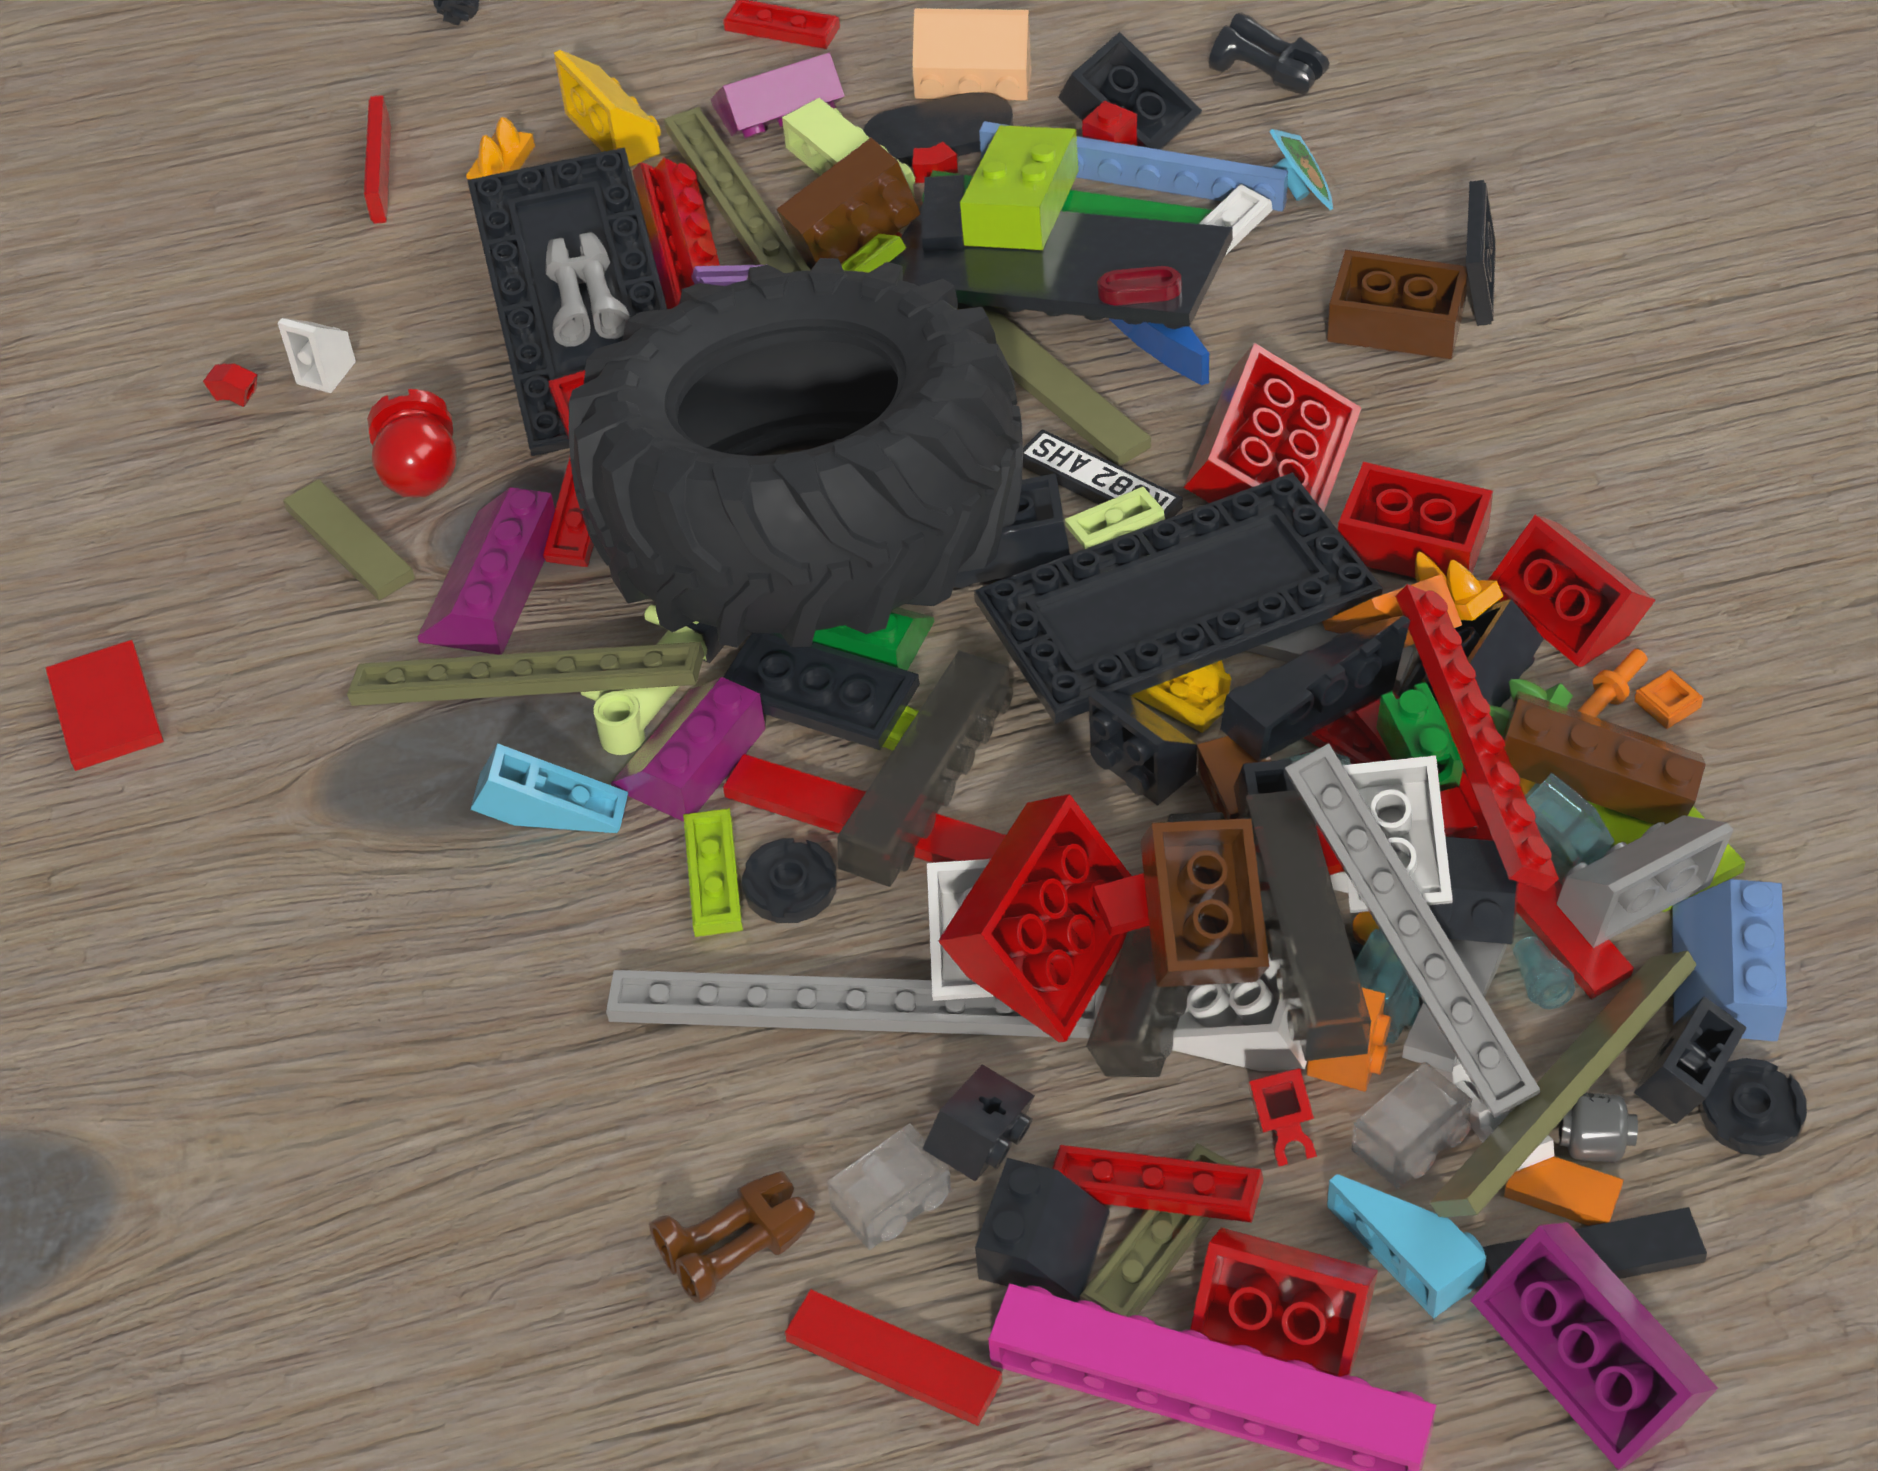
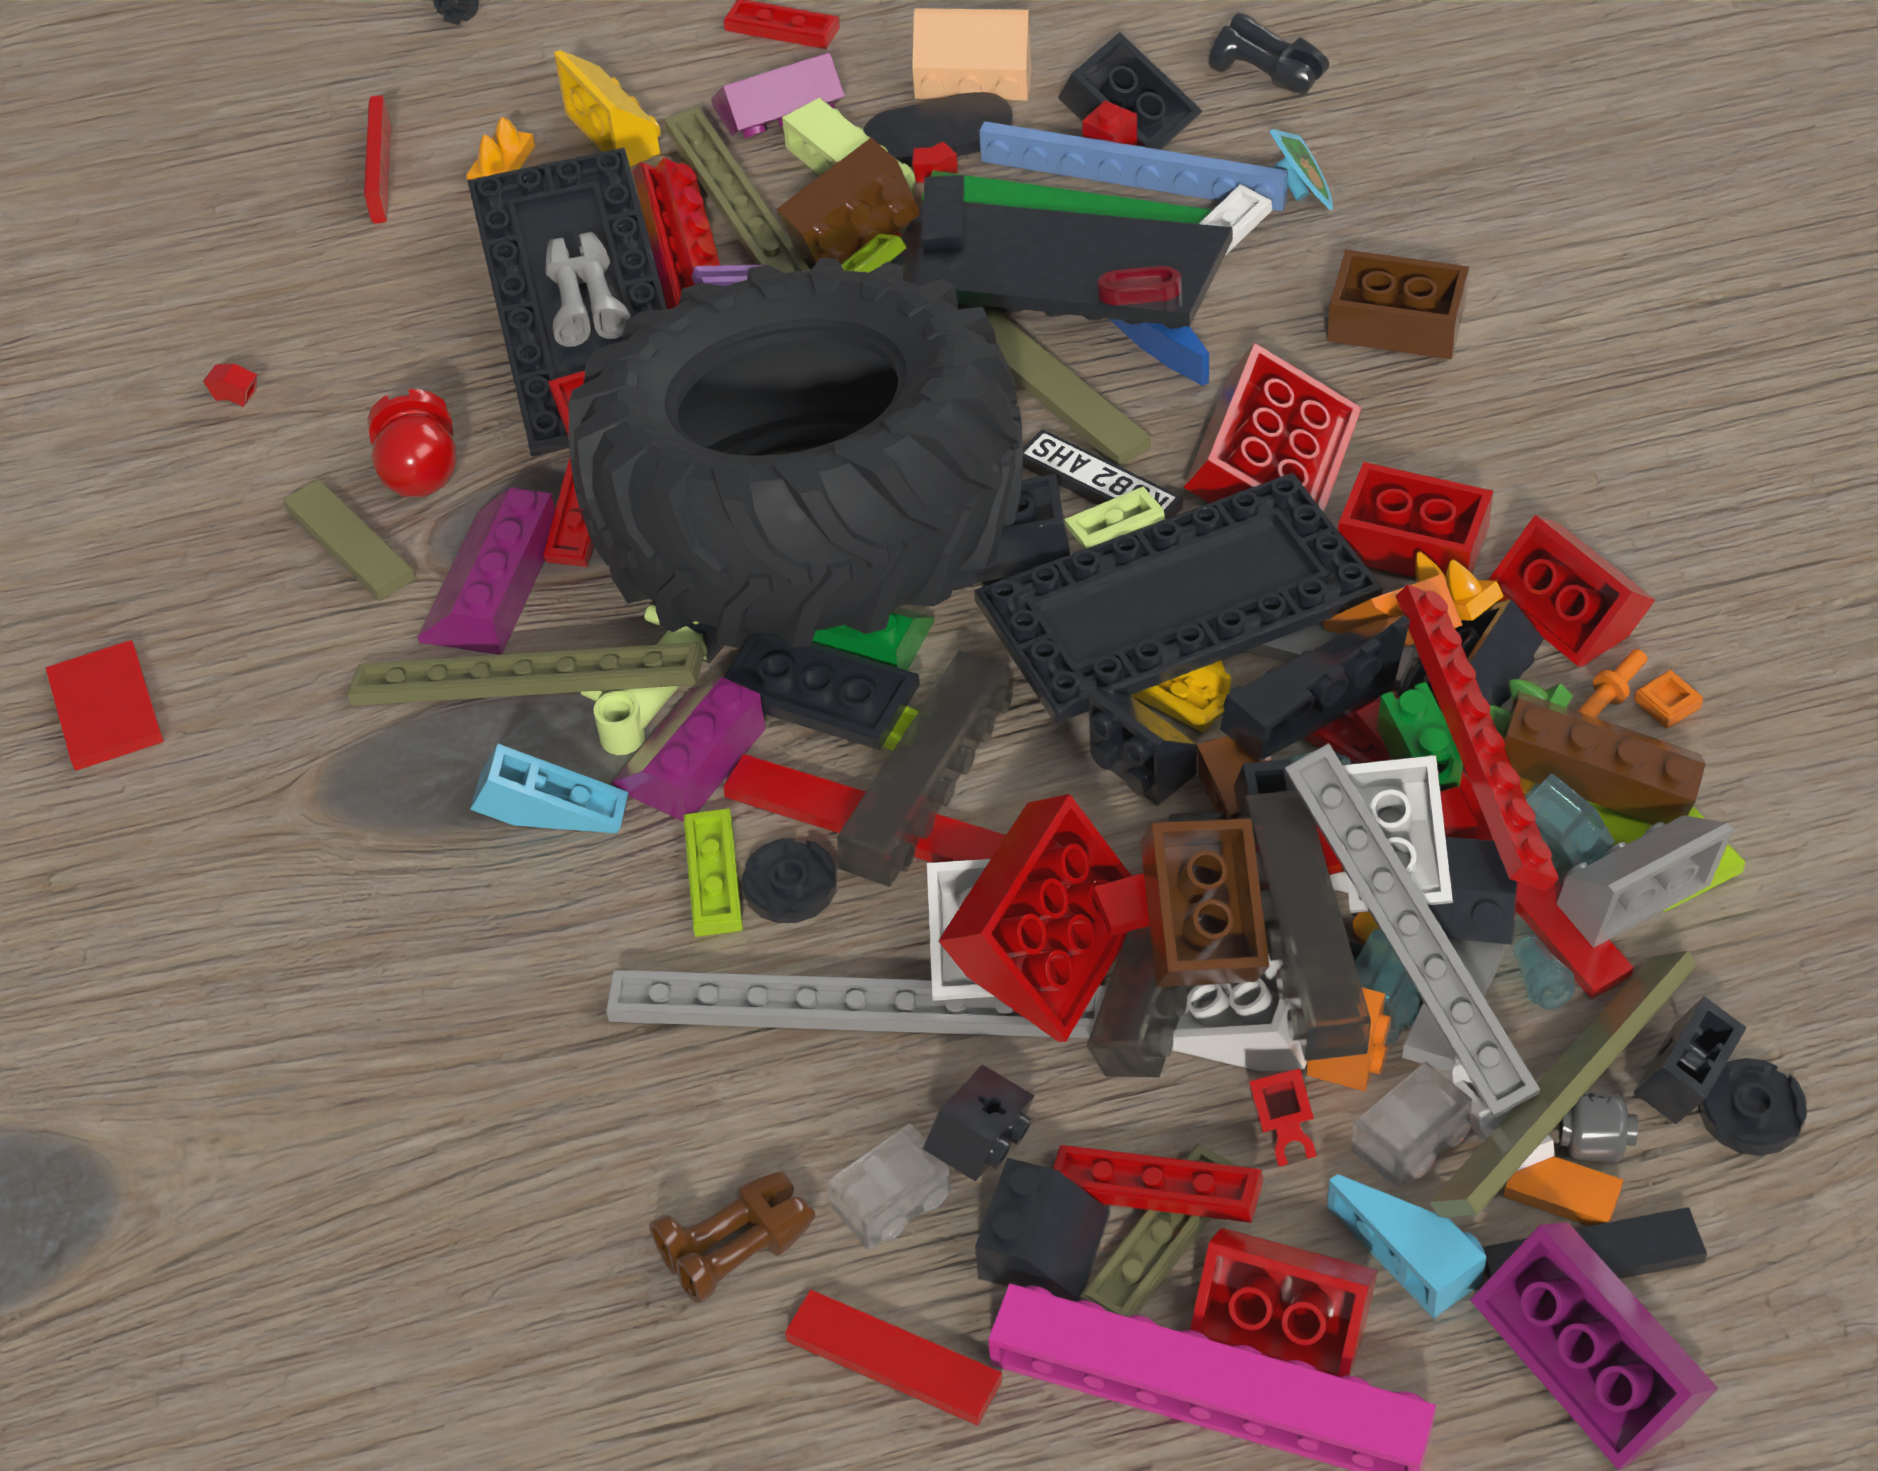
(316, 353): white slope -> none
(1019, 187): lime brick -> none
(1481, 252): black tile -> none
(1737, 952): medium blue slope -> none

